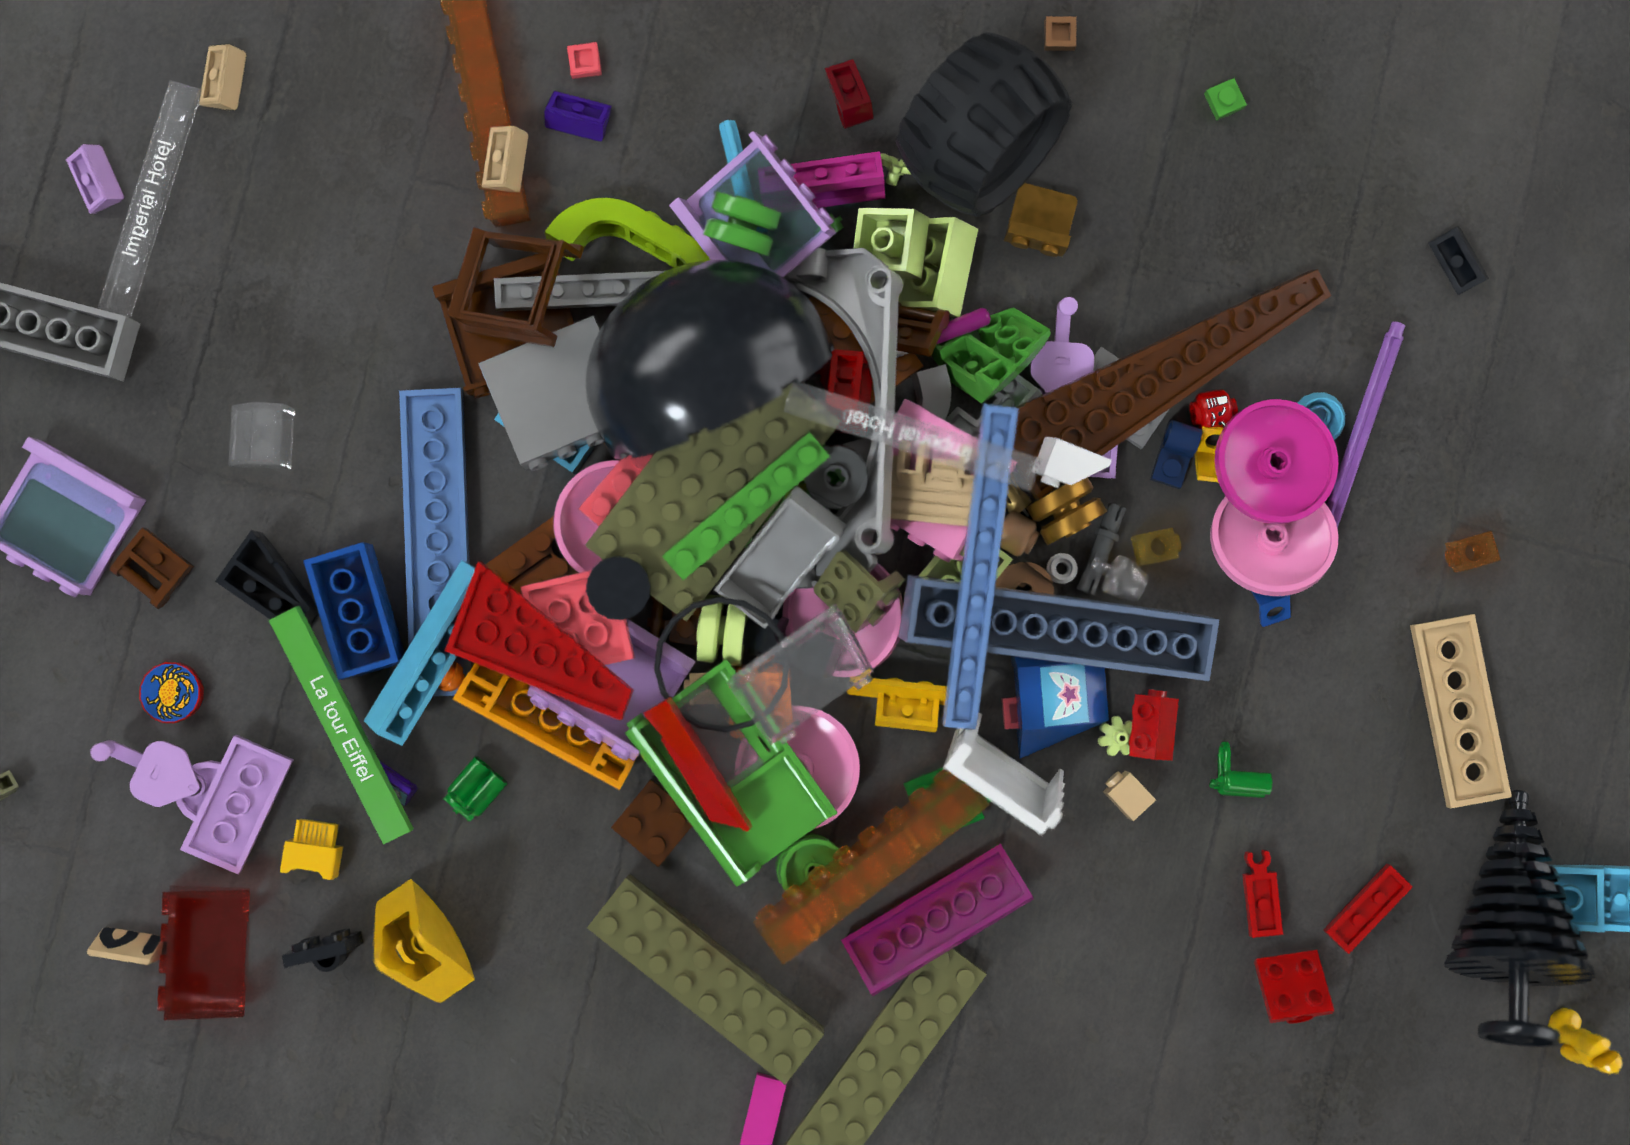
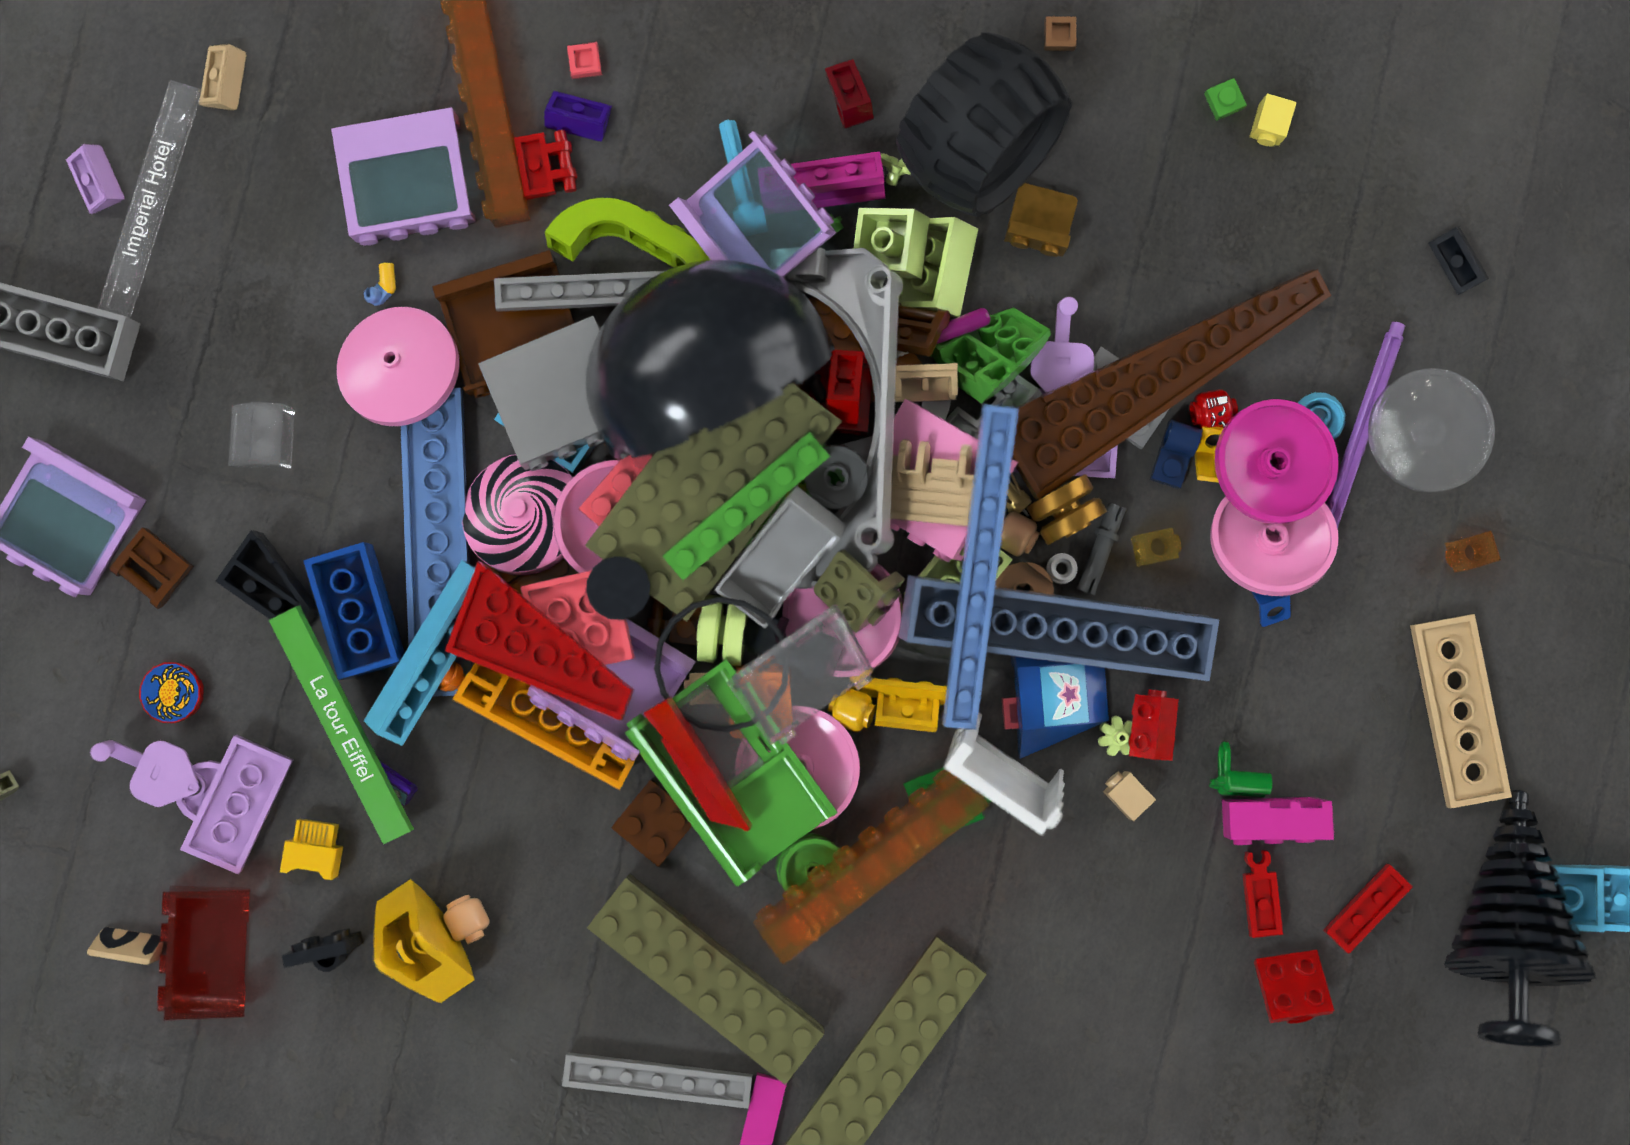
(385, 288): none -> arm
(398, 366): none -> bright pink dish
(402, 176): none -> panel
(466, 919): none -> light nougat head
(474, 789): green piece -> none
(503, 327): reddish brown piece -> none
(505, 159): tan slope -> none
(513, 515): none -> dish
(536, 168): none -> red plate
(657, 1080): none -> light grey plate
(742, 223): bright green wheel -> none
(853, 710): none -> yellow head
(913, 435): clear tile -> none
(926, 382): none -> tan hinge
(937, 919): magenta plate -> none
(1067, 463): white slope -> none
(1122, 578): clear piece -> none
(1272, 120): none -> light yellow brick
(1277, 820): none -> dark pink wedge
(1431, 430): none -> clear dish
(1582, 1045): yellow piece -> none

